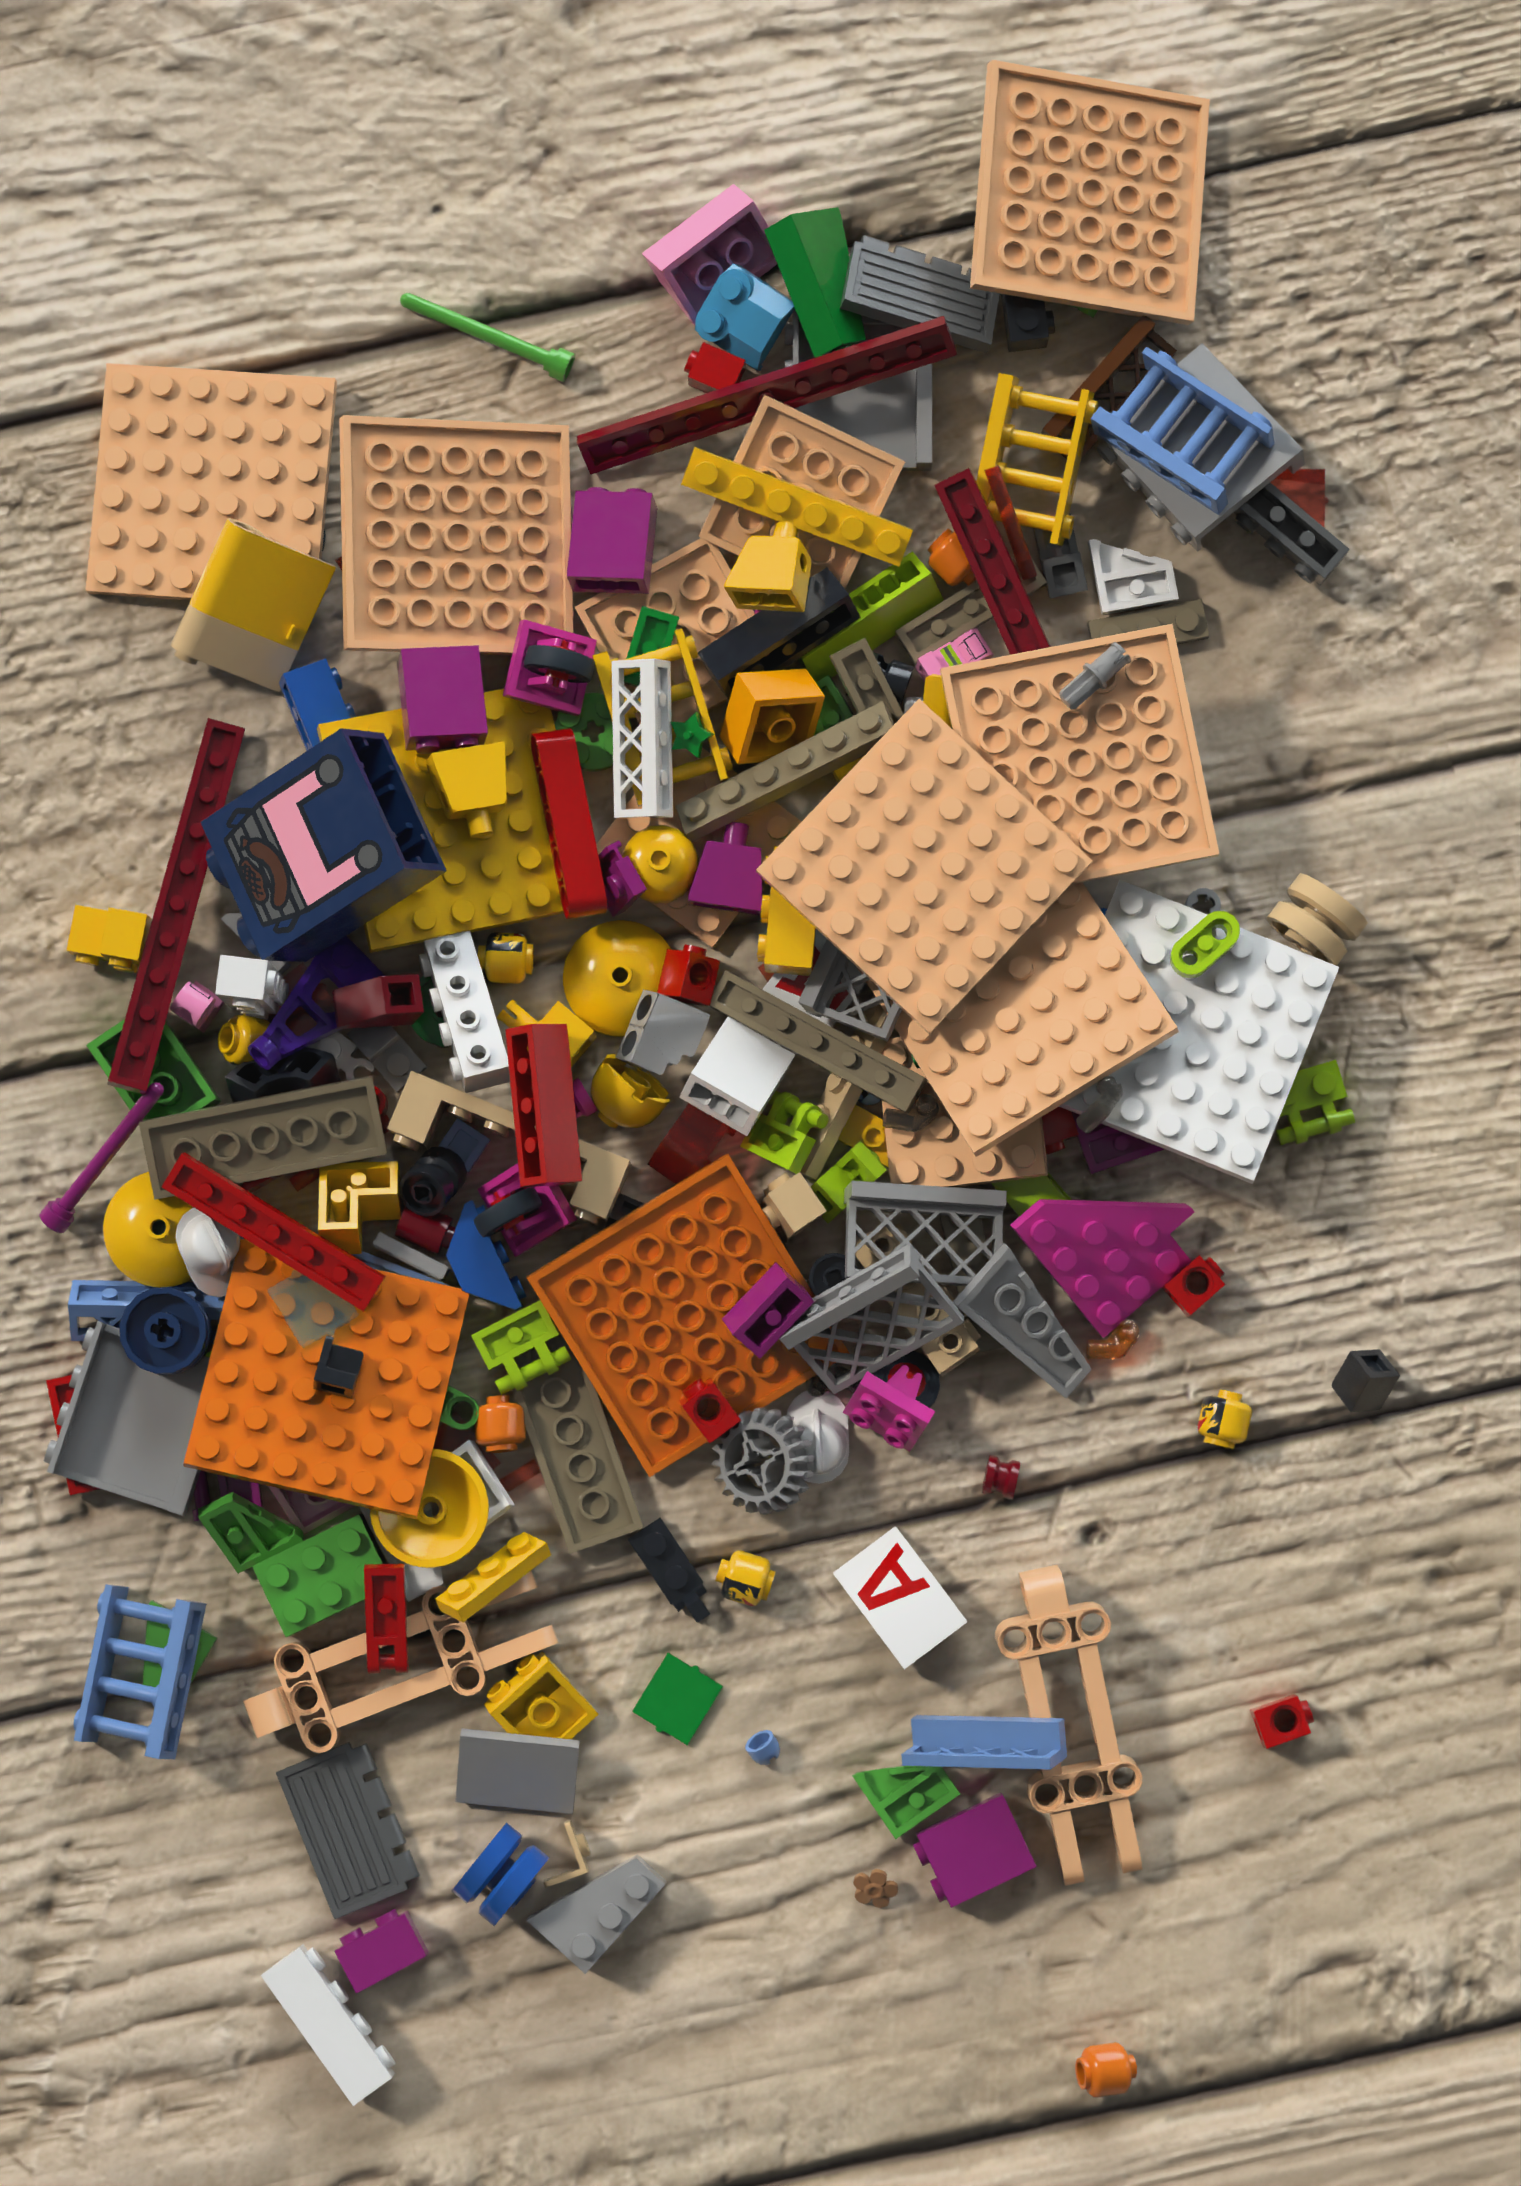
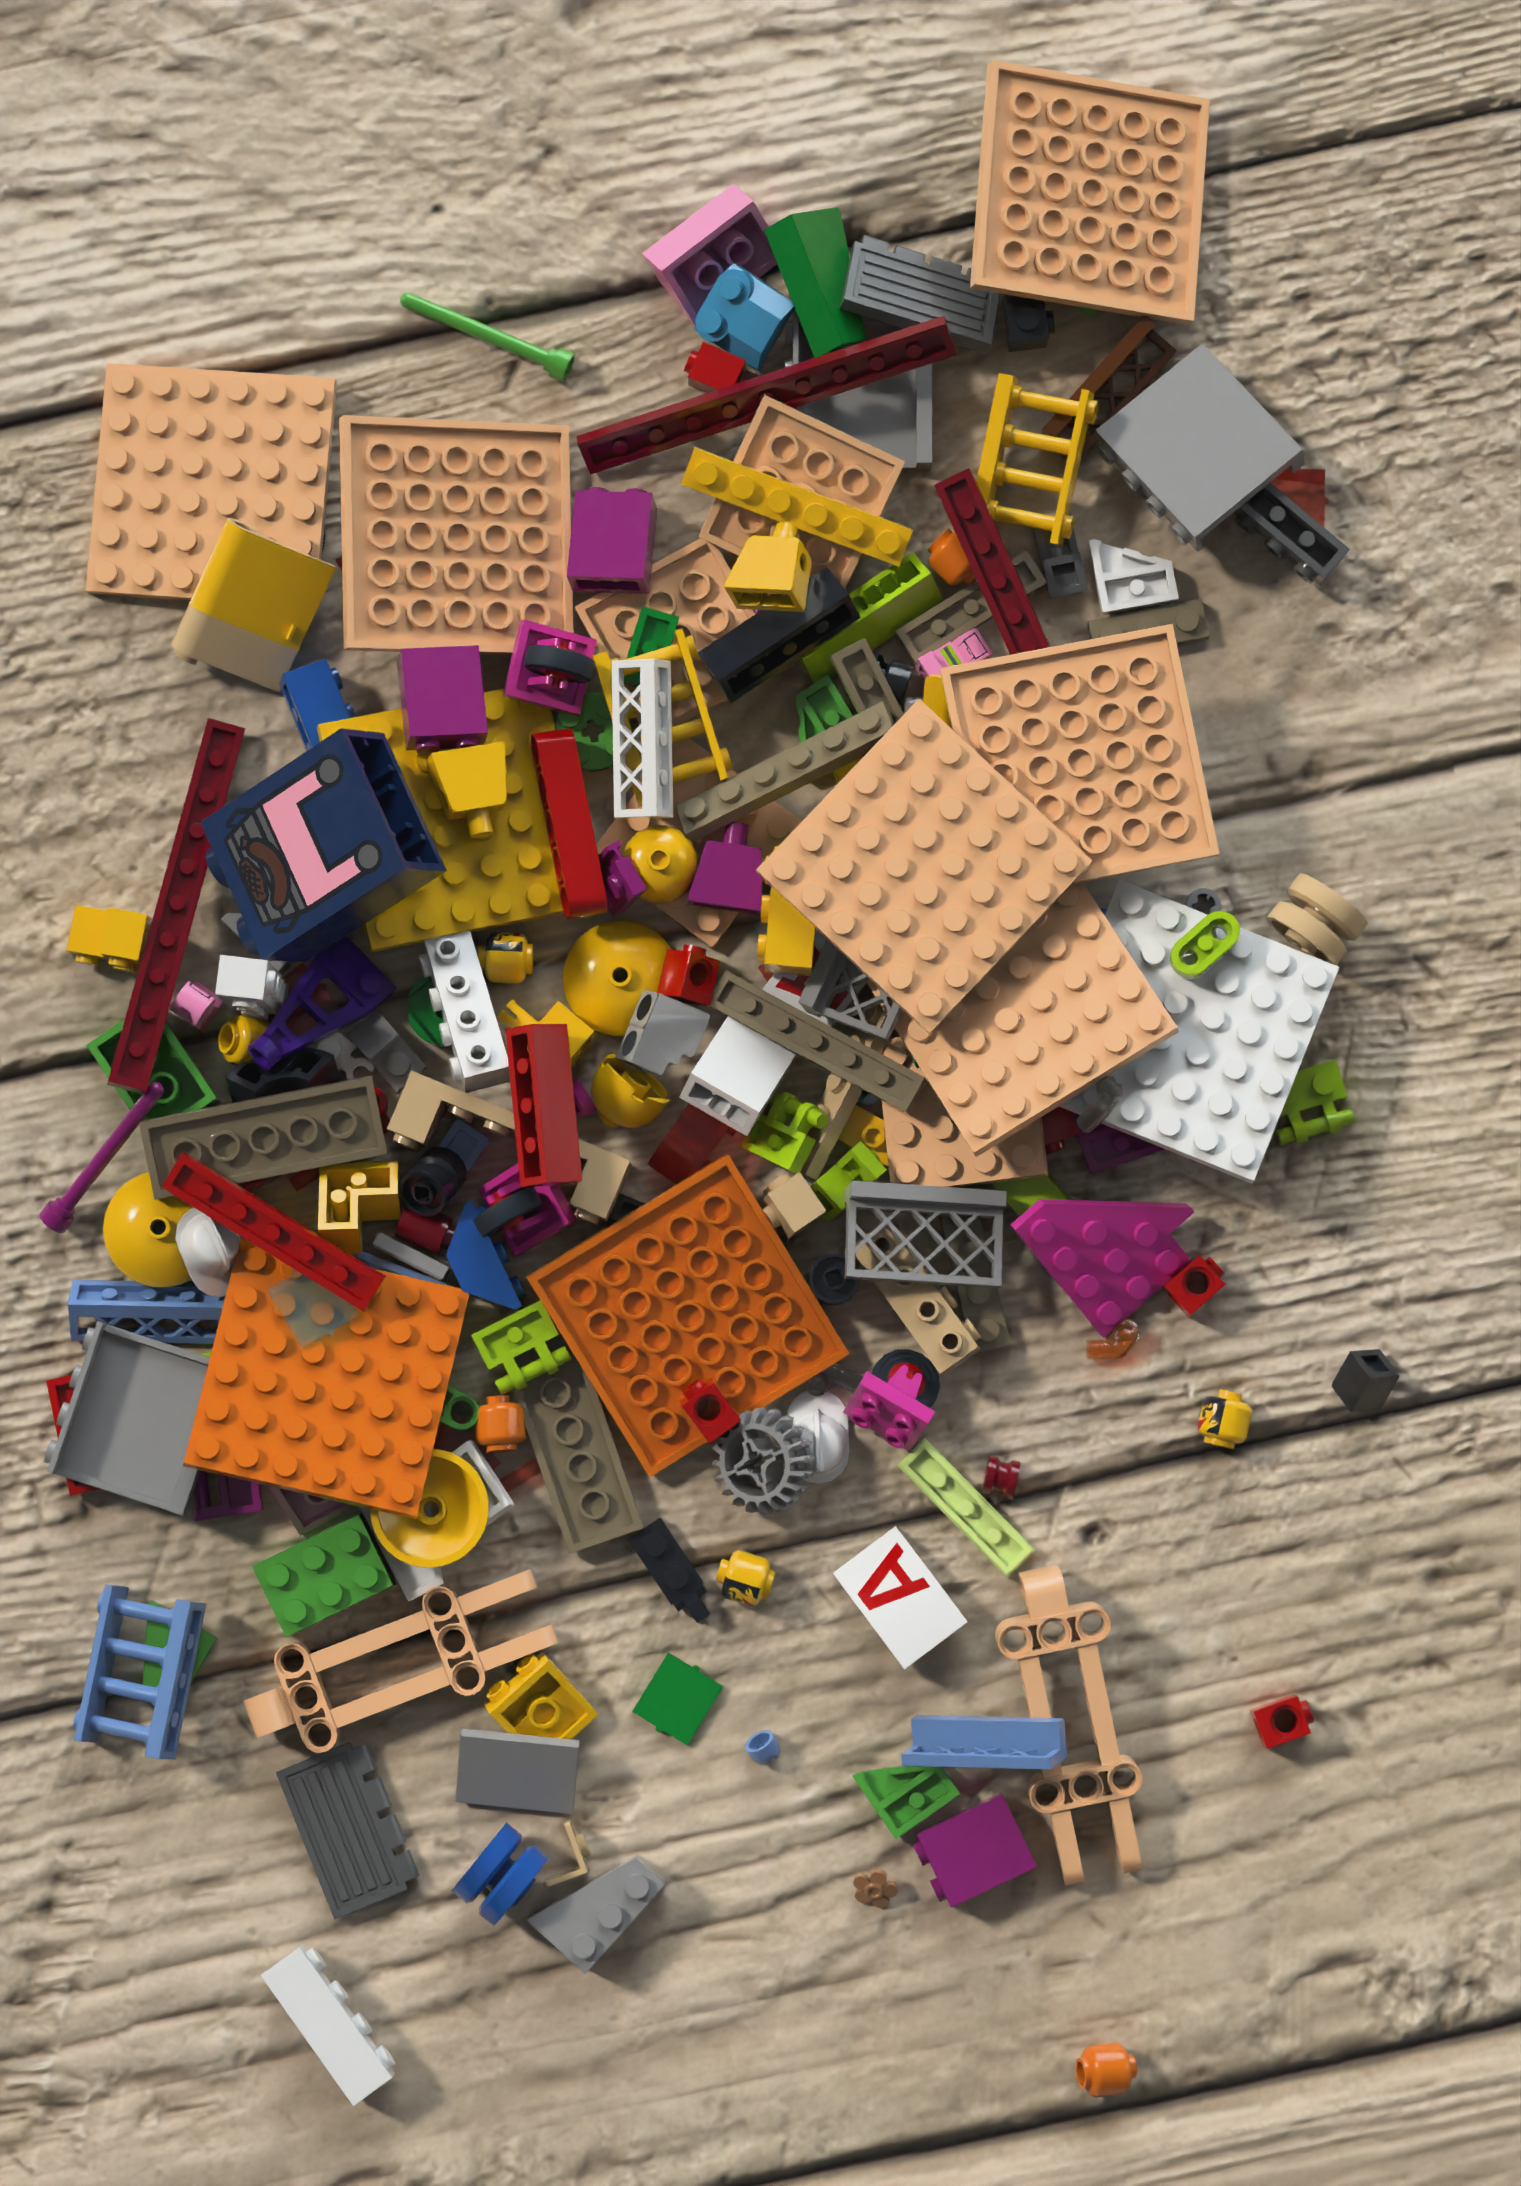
(142, 1327): dark blue wheel -> none
(247, 1530): bright green wing -> none
(337, 1369): black panel -> none
(379, 1002): dark red slope -> none
(381, 1950): magenta brick -> none
(385, 1616): red plate -> none
(493, 1576): yellow plate -> none
(690, 735): green piece -> none
(767, 1310): magenta brick -> none
(770, 713): light orange brick -> none
(858, 1292): light grey fence -> none
(919, 1117): clear smoke arm -> none
(966, 1507): none -> yellowish green tile
(1010, 522): clear red bar -> none
(1016, 1315): light grey wing -> none
(1094, 676): light grey axle -> none
(1178, 467): medium blue fence -> none

